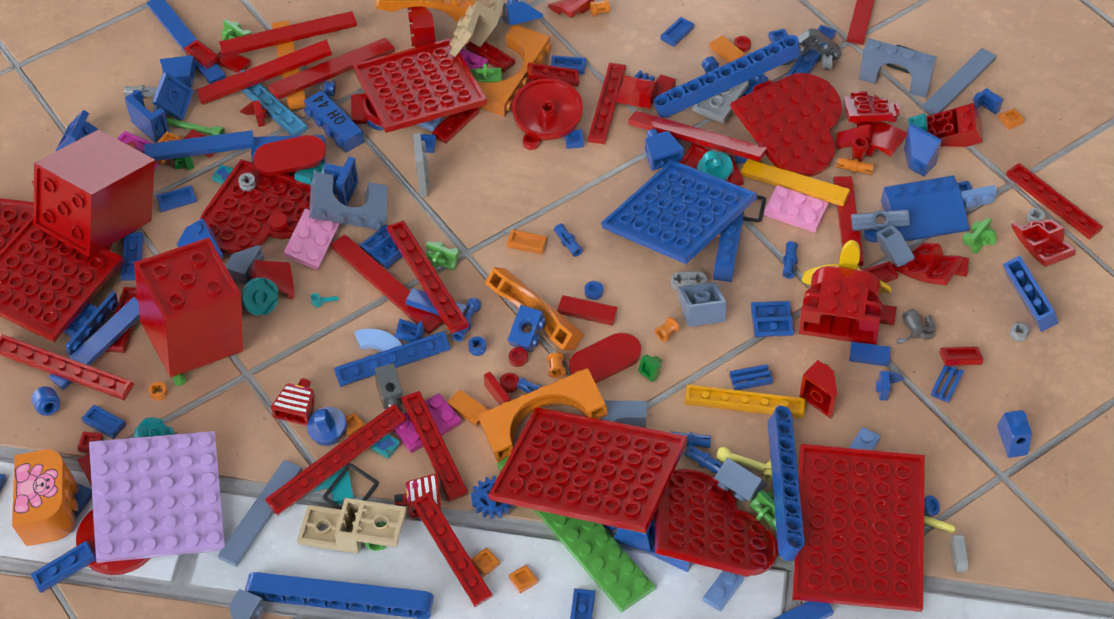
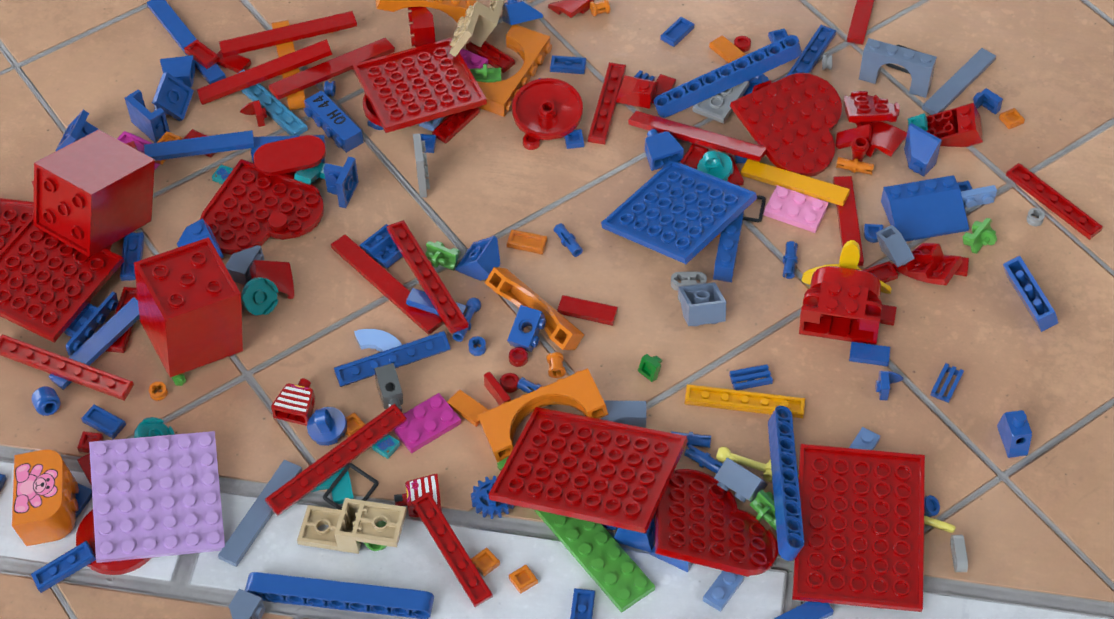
(146, 91): light grey pin -> none
(176, 198): blue tile -> none
(183, 162): green tile -> none
(217, 130): bright green piece -> none
(233, 30): bright green hips -> none
(242, 181): light grey bush -> none
(310, 240): bright pink plate -> none
(318, 300): teal hand -> none
(326, 207): sand blue arch -> none
(357, 111): red tile -> none
(409, 331): blue plate -> none
(434, 446): red tile -> none
(480, 259): none -> blue slope
(540, 71): red tile -> none
(594, 290): blue tile -> none
(607, 356): red tile -> none
(667, 329): orange bush -> none
(710, 64): blue bush -> none
(772, 319): blue slope -> none
(808, 41): dark grey beam -> none
(820, 388): red slope -> none
(867, 220): sand blue piece -> none
(913, 322): flat silver piece -> none
(961, 356): red tile -> none
(1017, 336): light grey bush -> none
(1044, 241): red slope -> none

